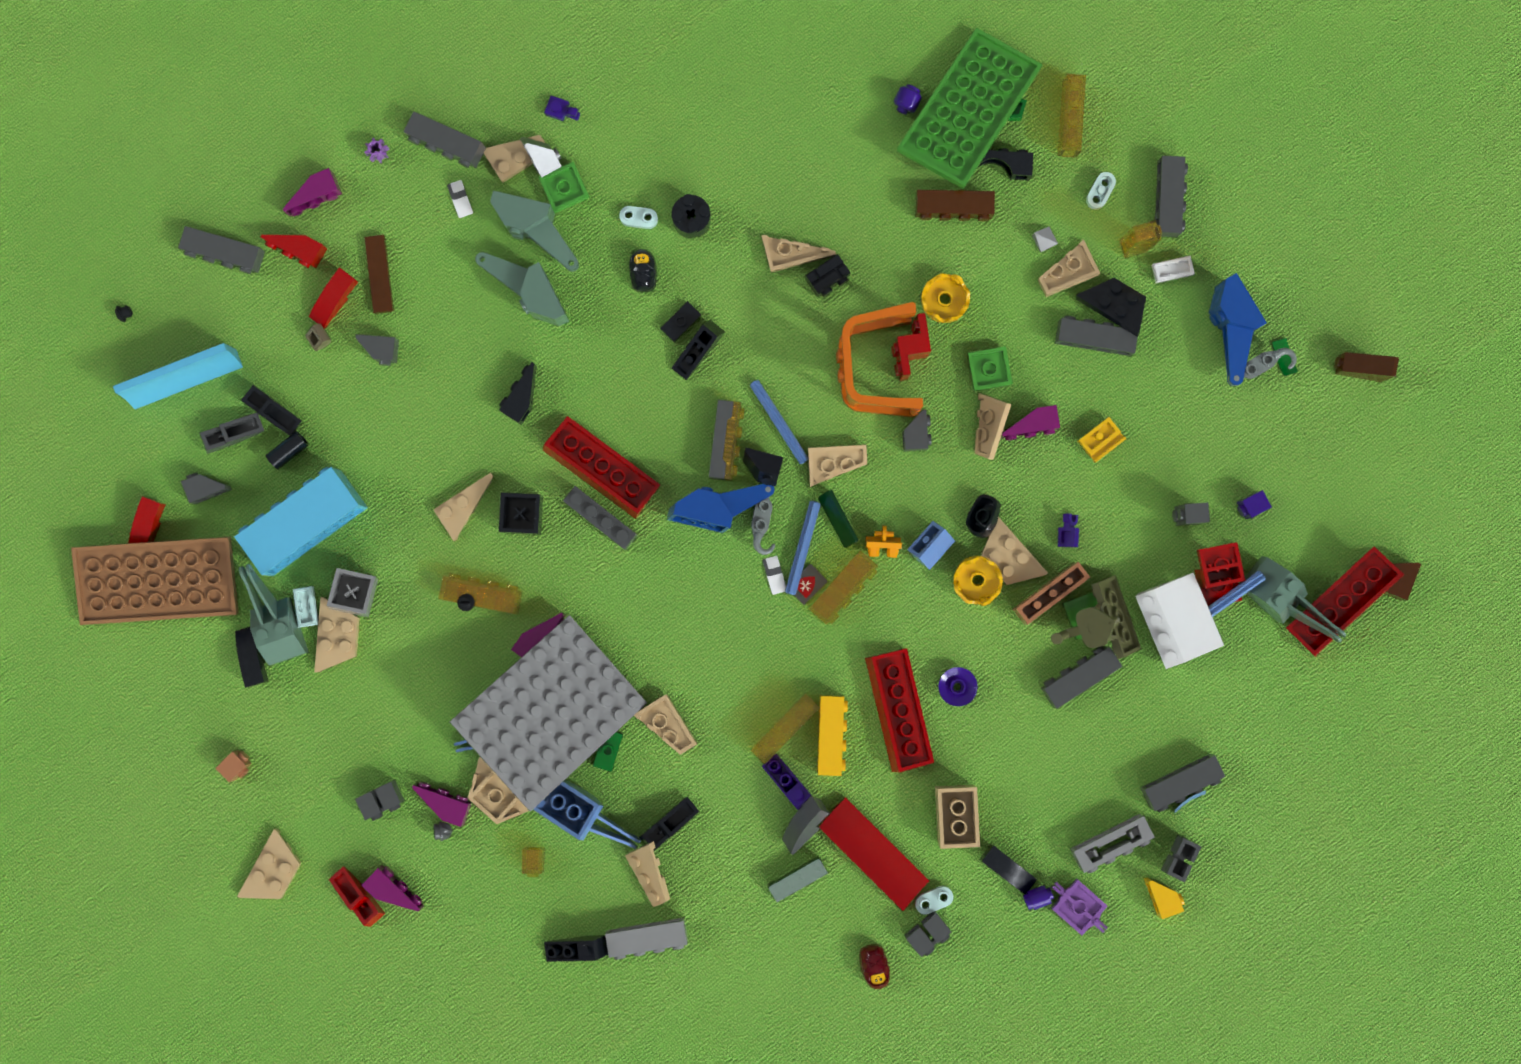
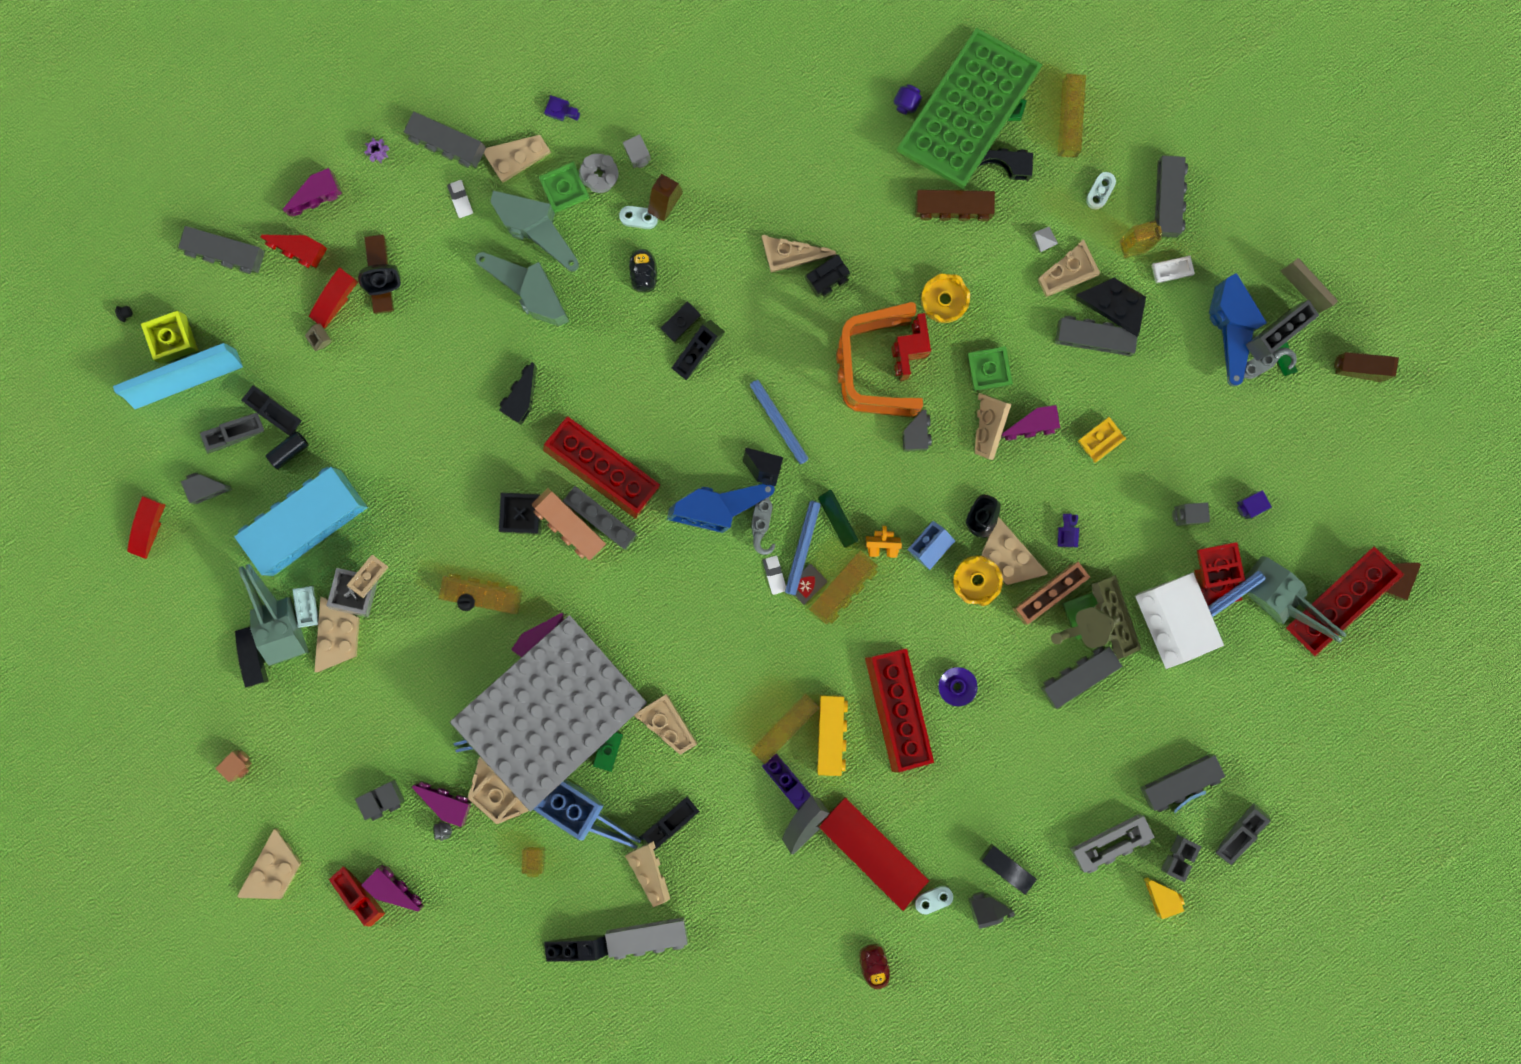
(155, 580): medium nougat plate -> none
(169, 337): none -> neon yellow brick
(367, 576): none -> tan plate
(379, 279): none -> black piece
(380, 348): dark grey slope -> none
(457, 510): tan wing -> none
(542, 156): slope -> none
(571, 526): none -> nougat brick
(606, 165): none -> light grey plate
(637, 151): none -> light grey brick
(664, 197): none -> reddish brown slope
(690, 205): black brick -> none
(725, 440): piece -> none
(797, 879): slope -> none
(834, 460): tan wing -> none
(921, 942): dark grey piece -> none
(957, 816): tan brick -> none
(988, 910): none -> dark grey slope
(1038, 897): dark purple brick -> none
(1079, 907): medium lavender plate -> none
(1243, 834): none -> dark grey slope
(1282, 330): none -> dark grey brick
(1309, 285): none -> dark tan tile

